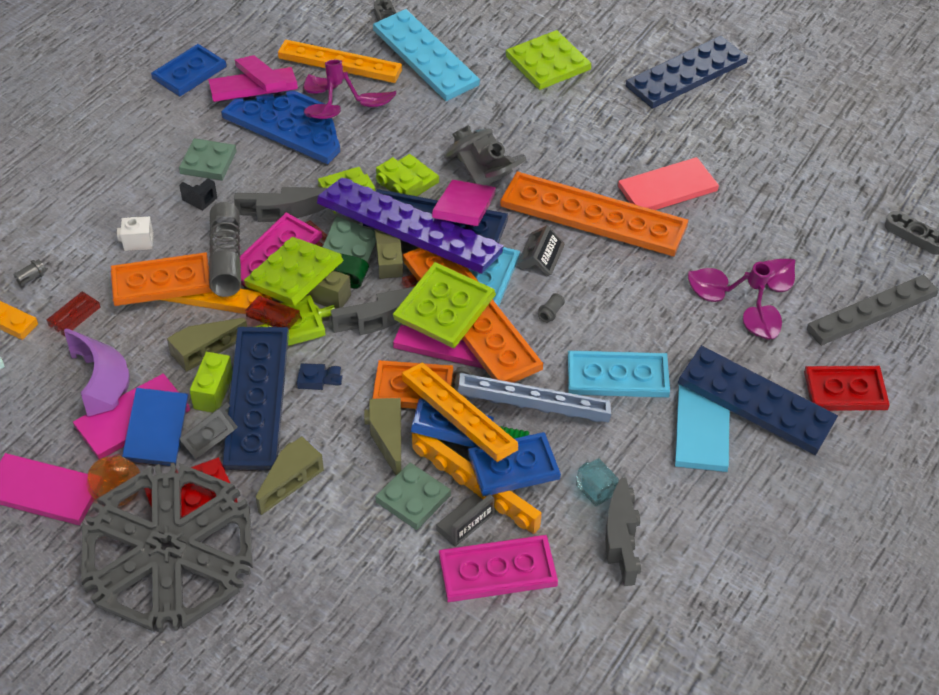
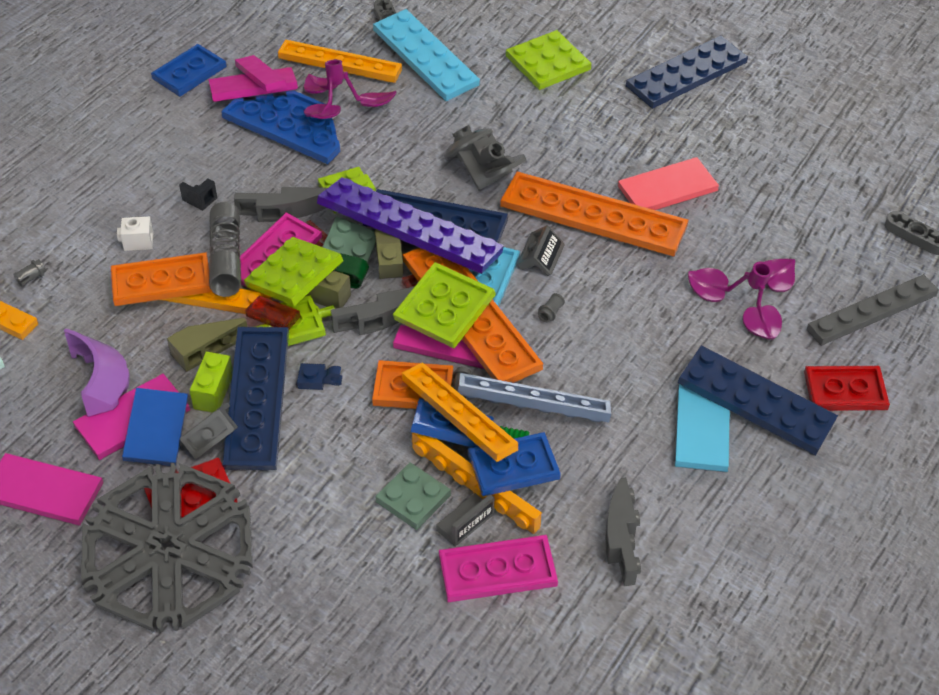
(76, 315): clear red tile -> none
(108, 474): clear orange tile -> none
(207, 159): sand green plate -> none
(291, 470): olive slope -> none
(385, 428): olive slope -> none
(406, 176): lime plate -> none
(464, 202): dark pink tile -> none
(596, 481): clear light blue brick -> none
(618, 374): medium azure tile -> none

